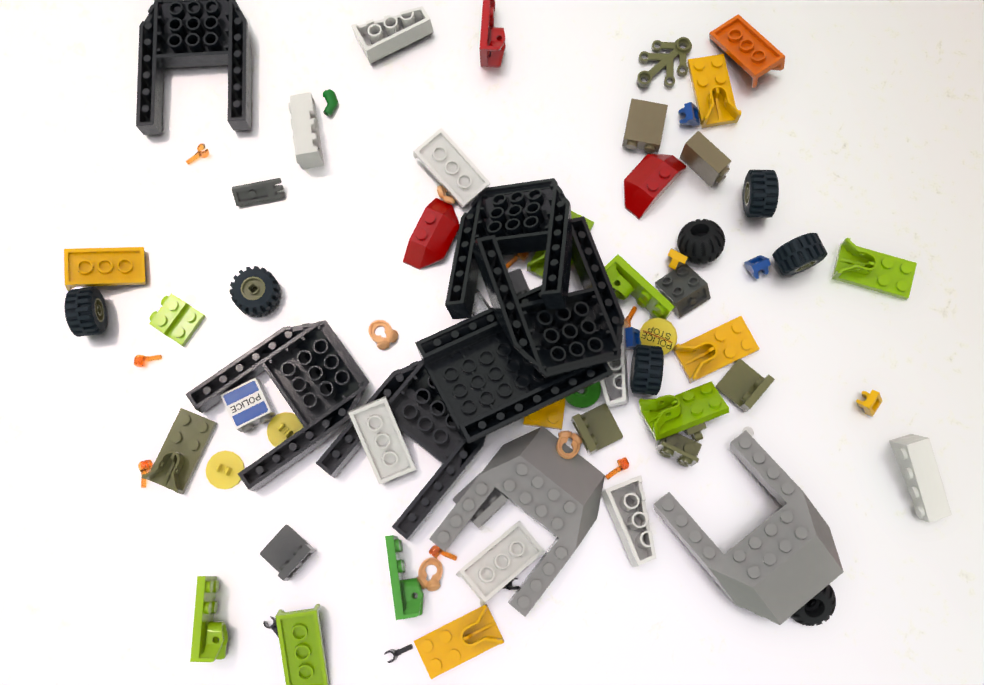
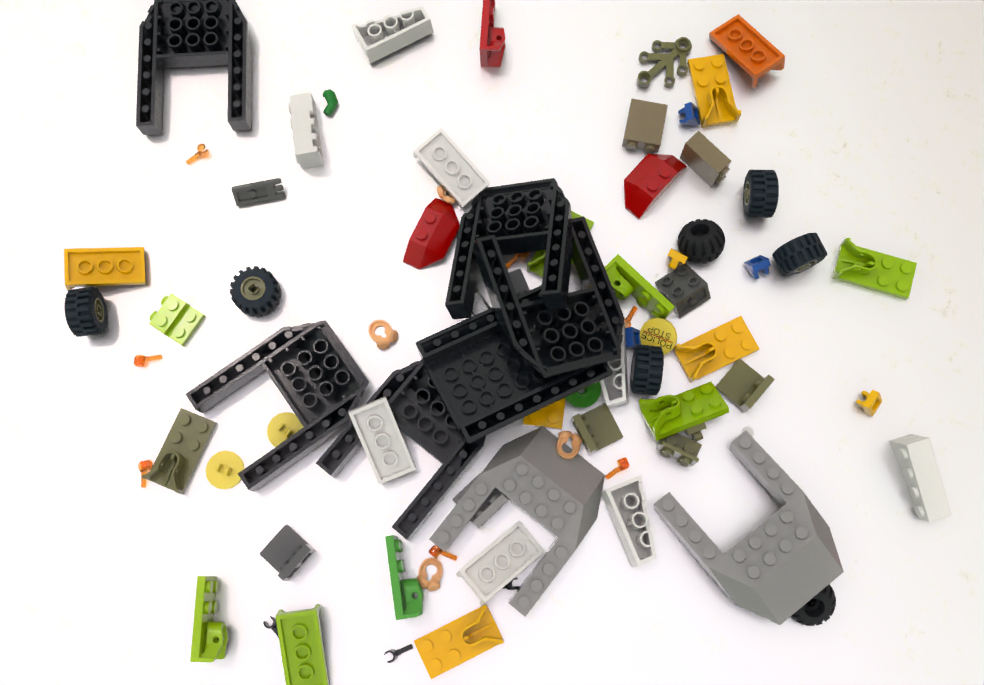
(248, 405): piece -> none

